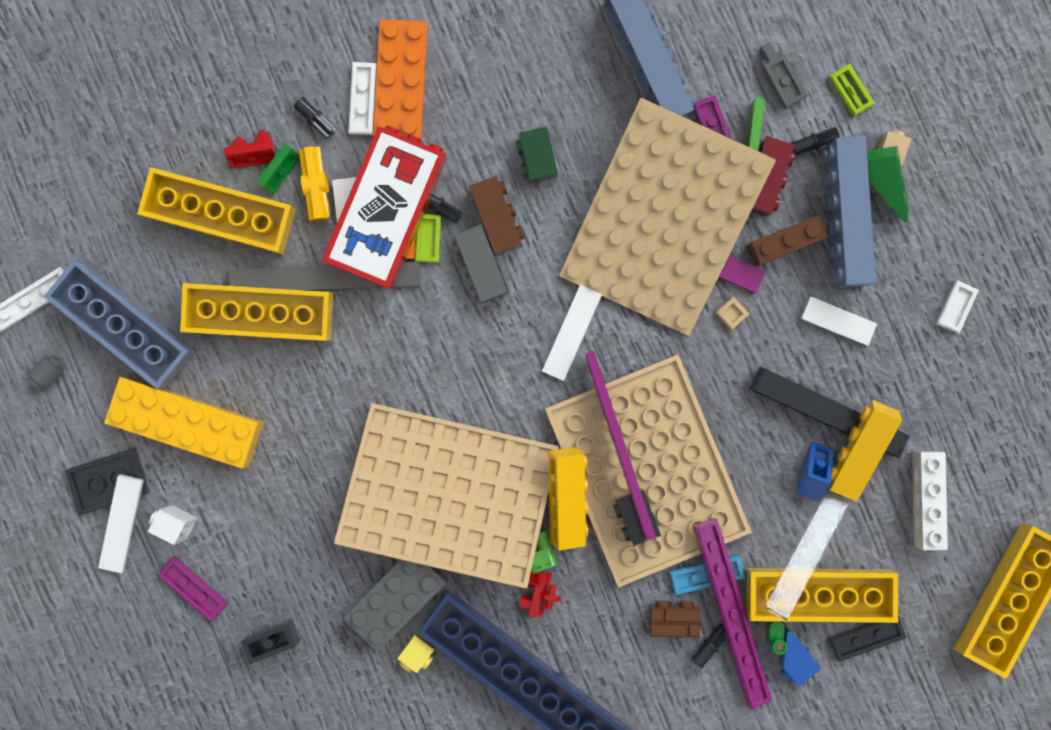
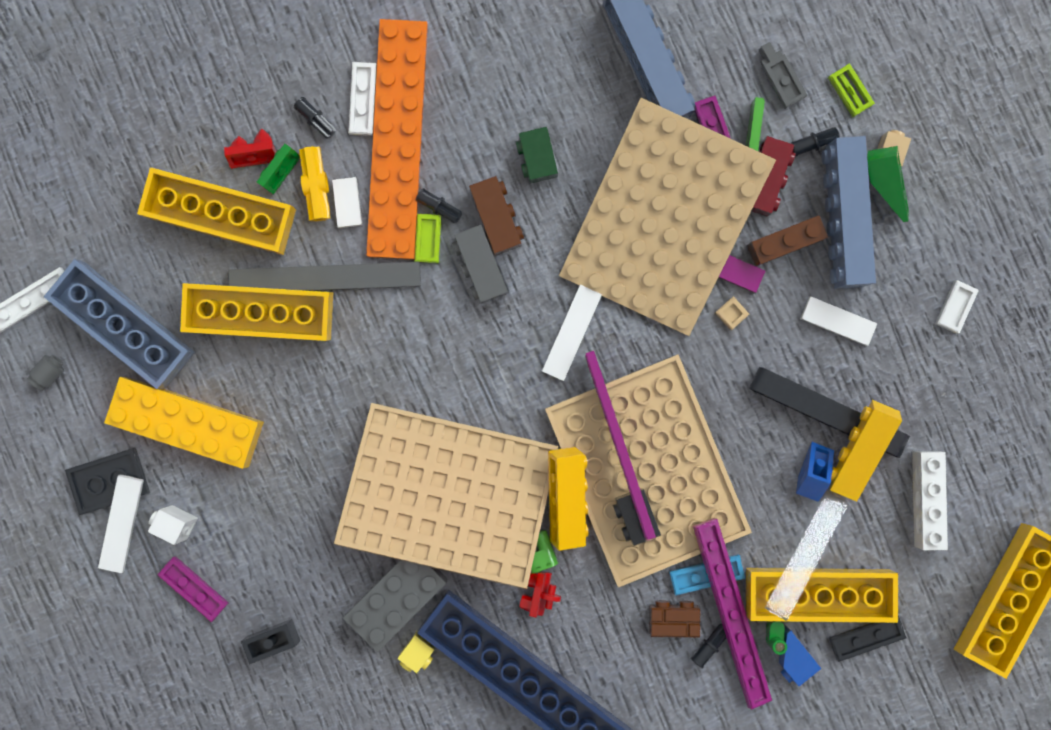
(385, 207): brick -> none

